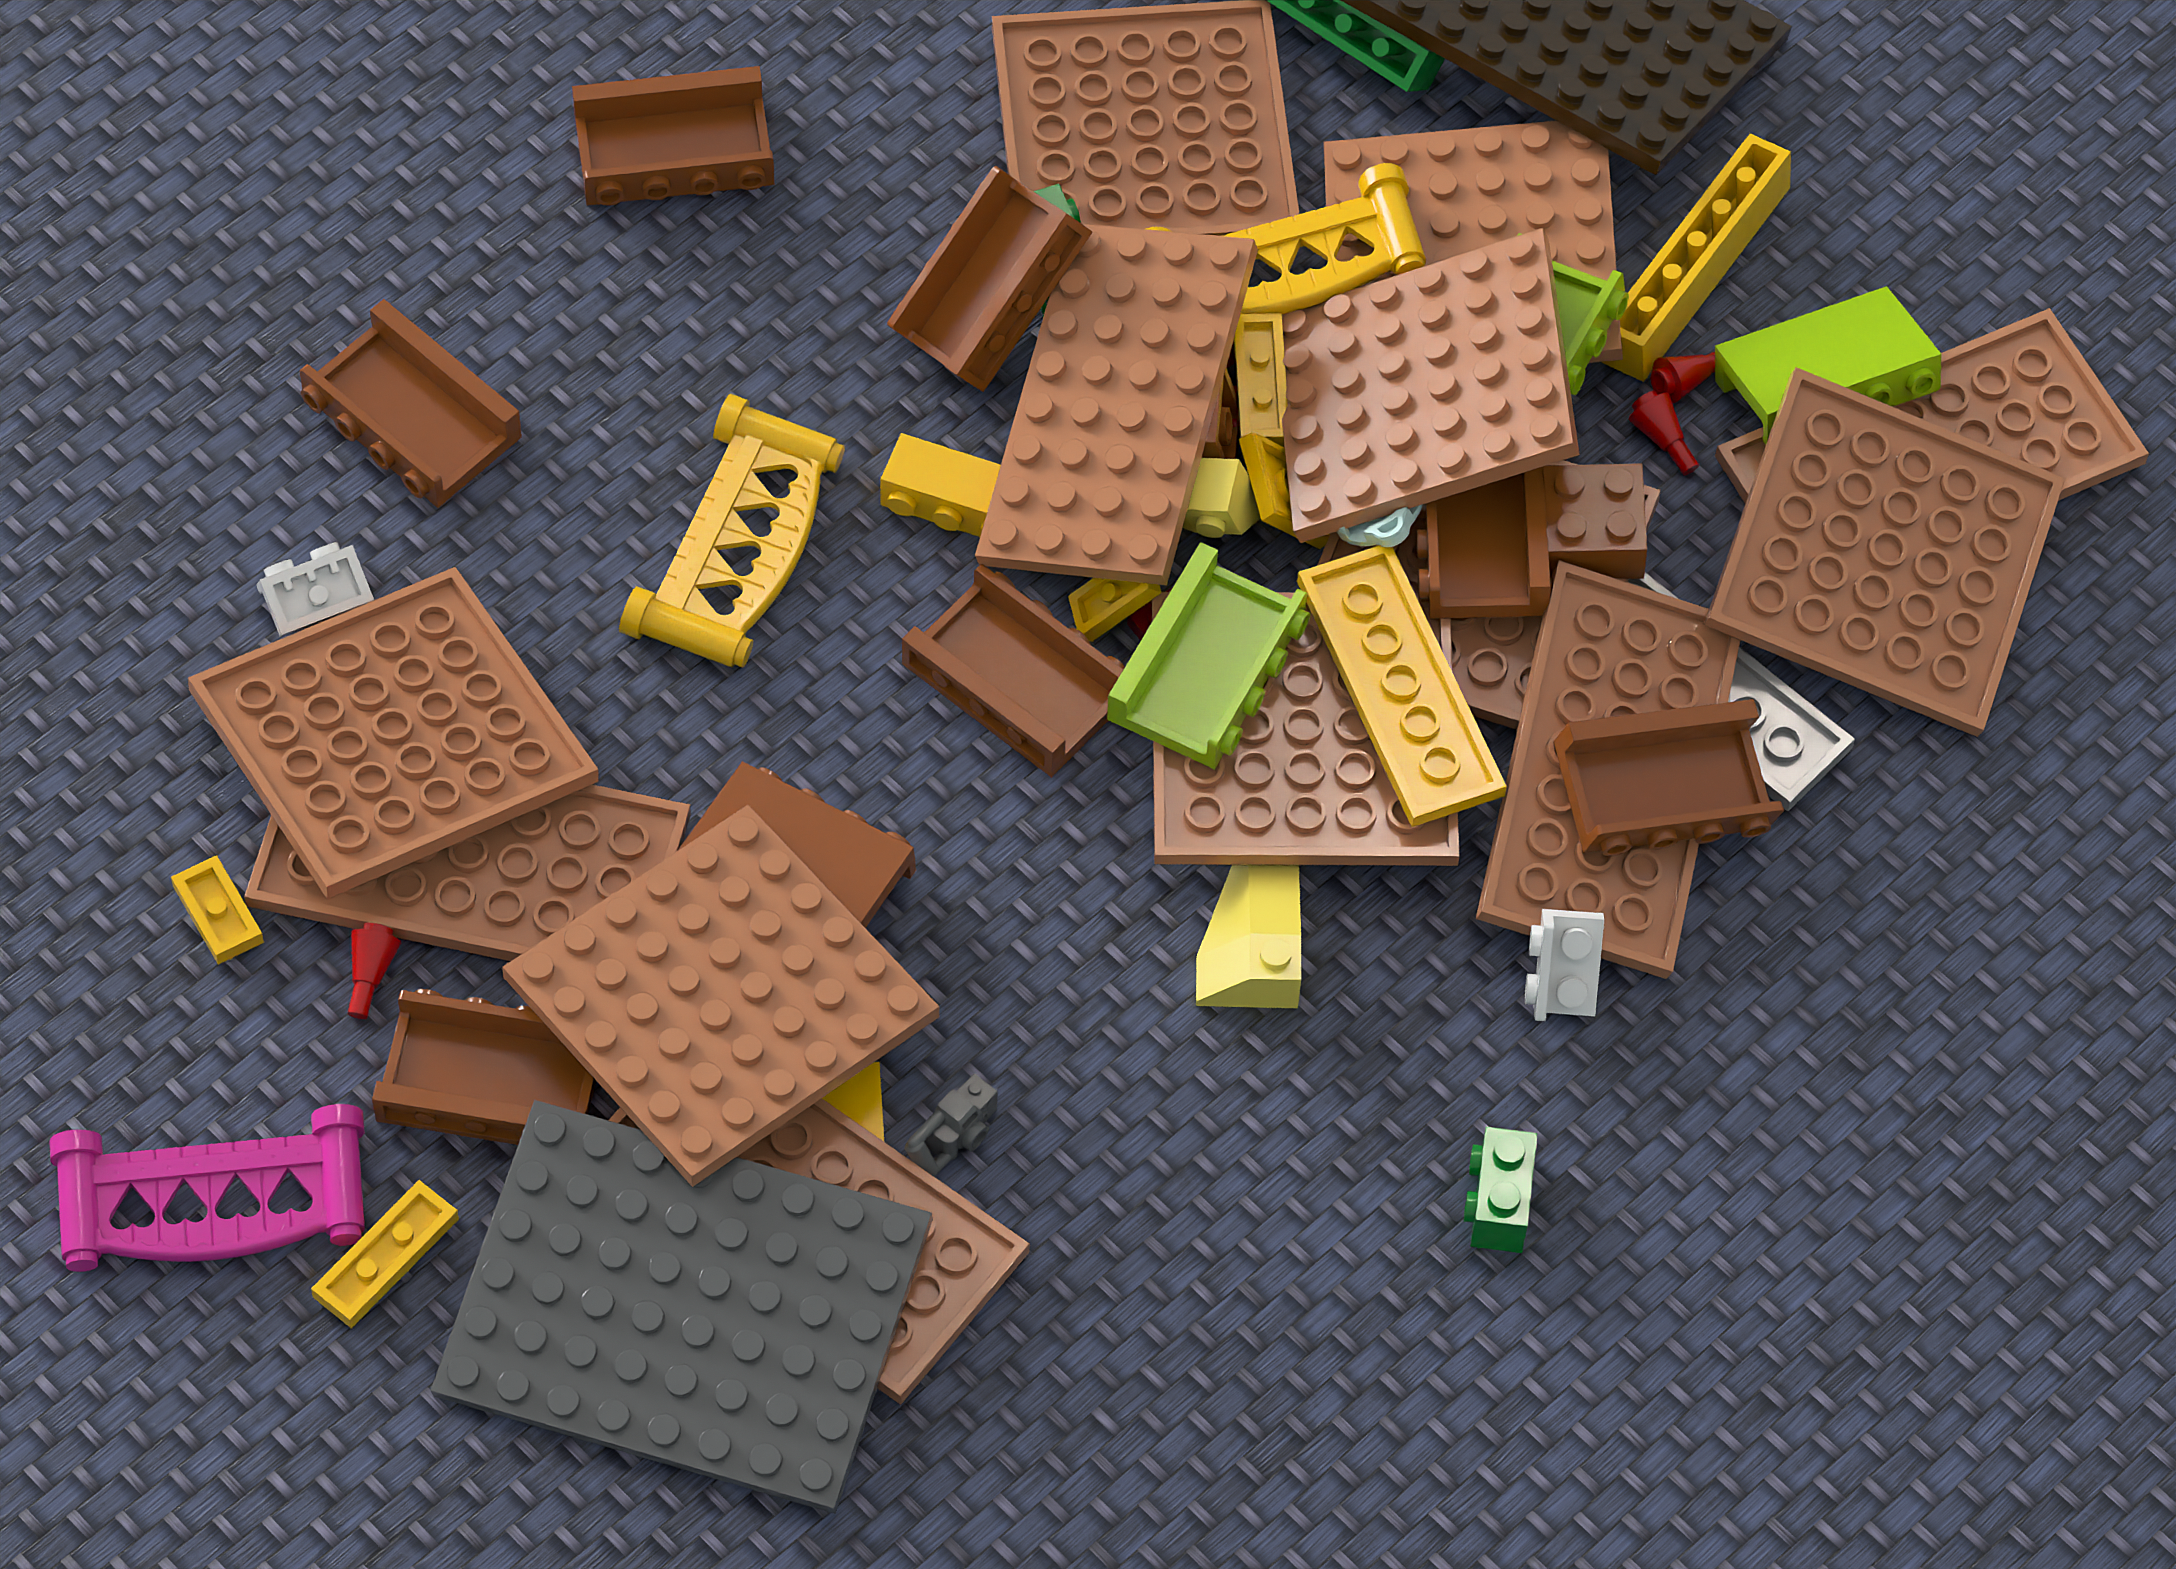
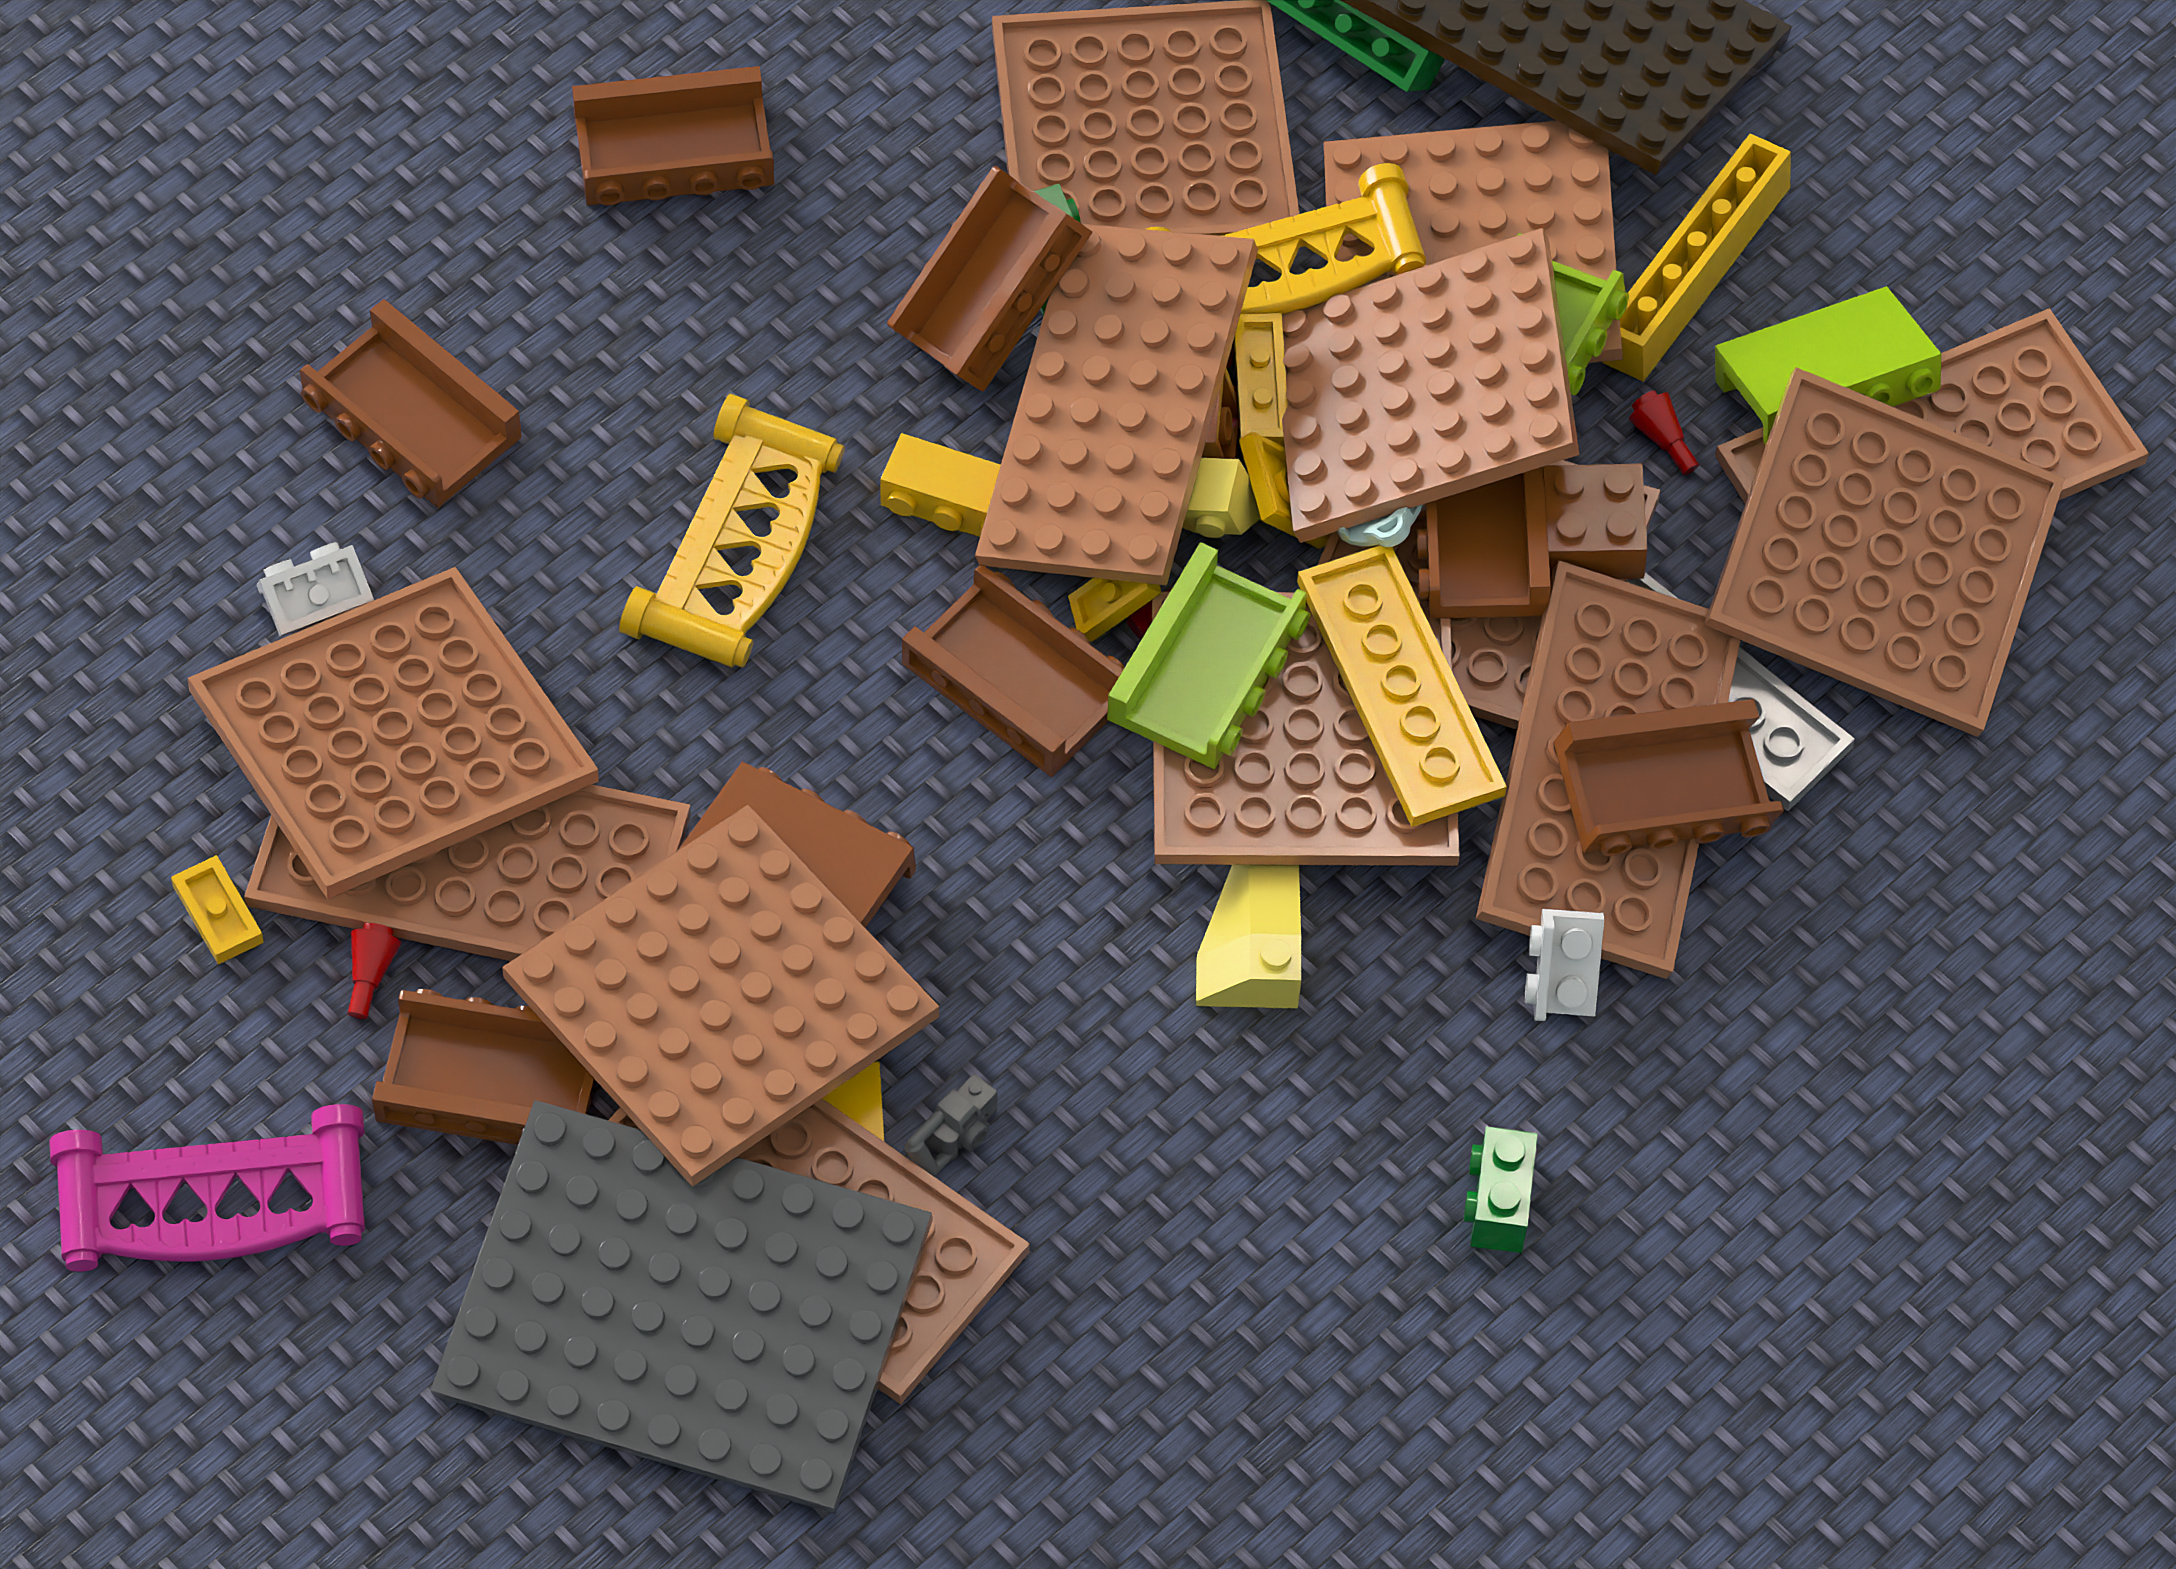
(385, 1253): yellow plate -> none
(1681, 374): red cone -> none

